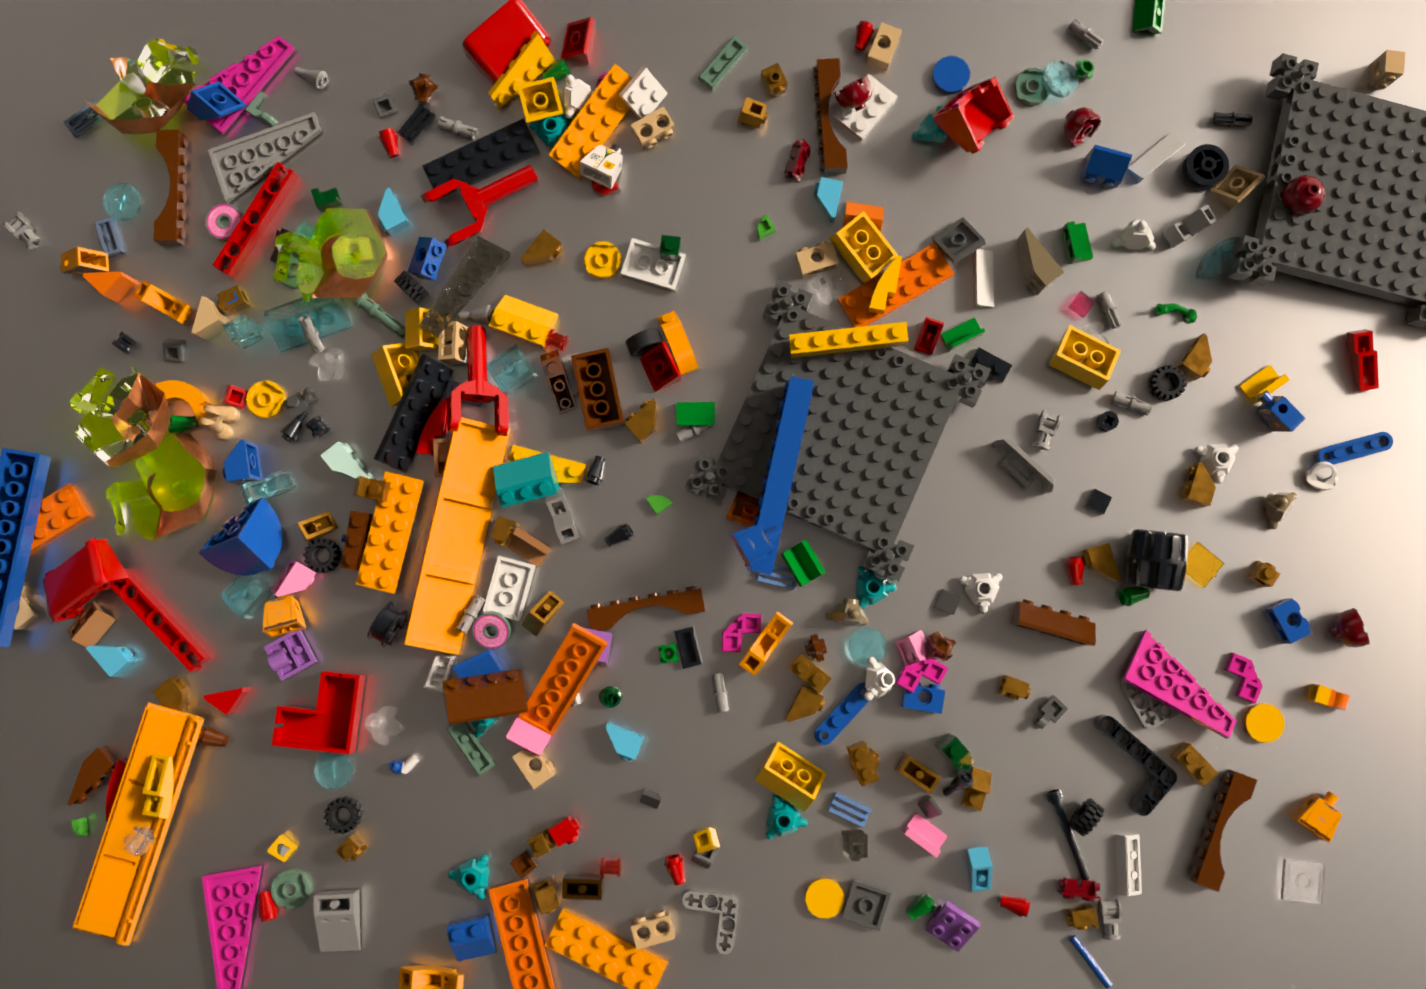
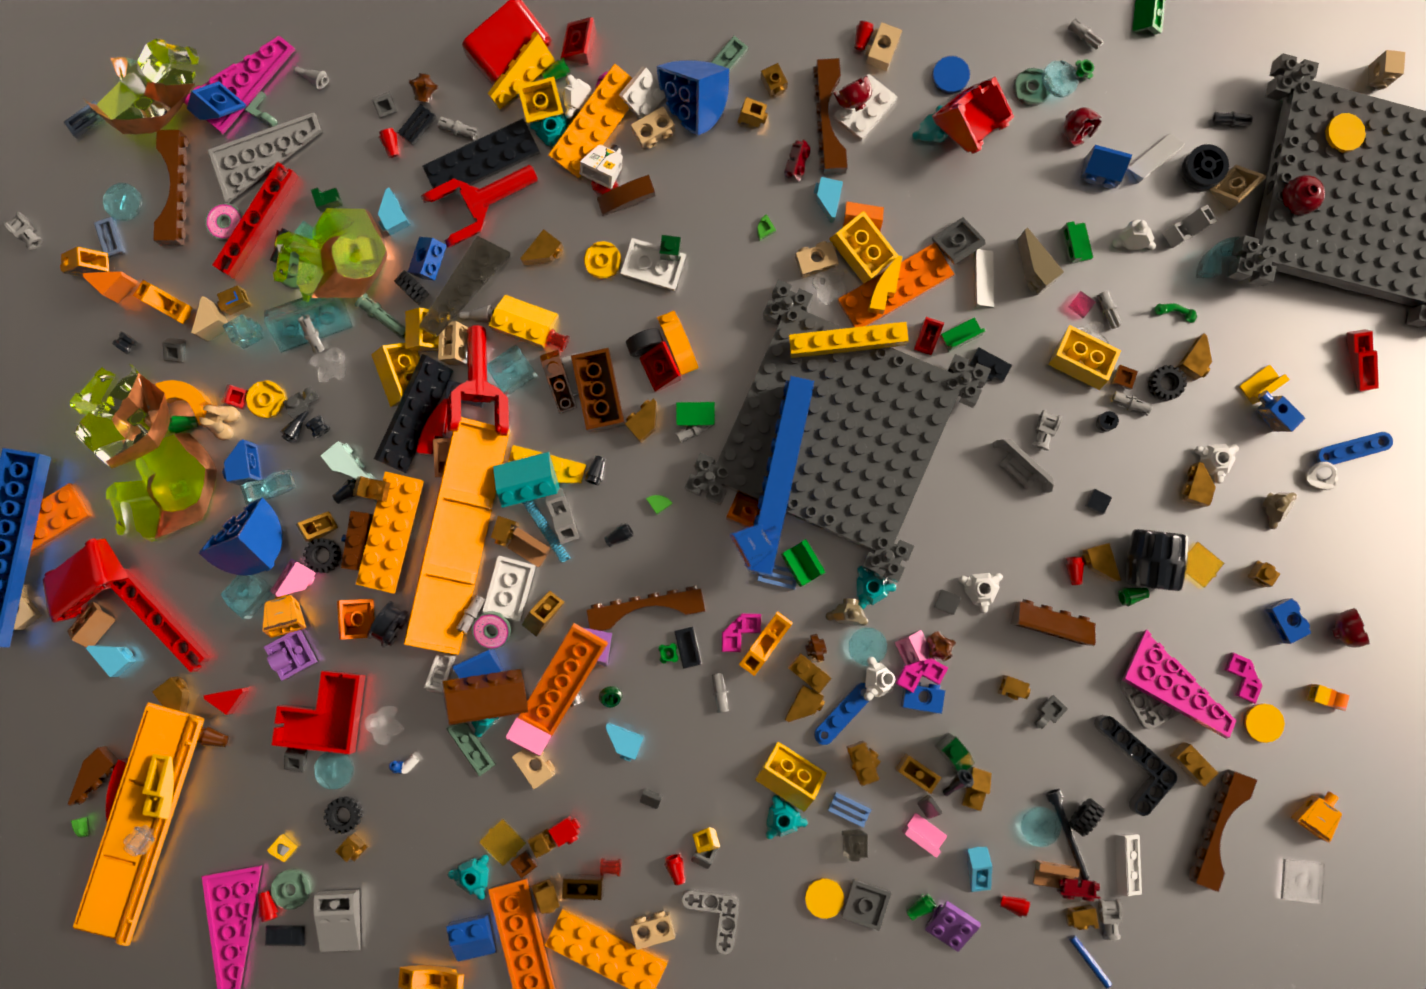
(284, 935): none -> black tile
(295, 759): none -> dark grey slope
(345, 491): none -> black cone
(355, 618): none -> orange slope
(502, 842): none -> clear yellow piece
(546, 535): none -> medium azure piece
(626, 195): none -> reddish brown slope
(695, 92): none -> blue brick
(1040, 826): none -> clear light blue tile
(1049, 873): none -> medium nougat panel
(1125, 377): none -> reddish brown plate
(1345, 132): none -> yellow tile

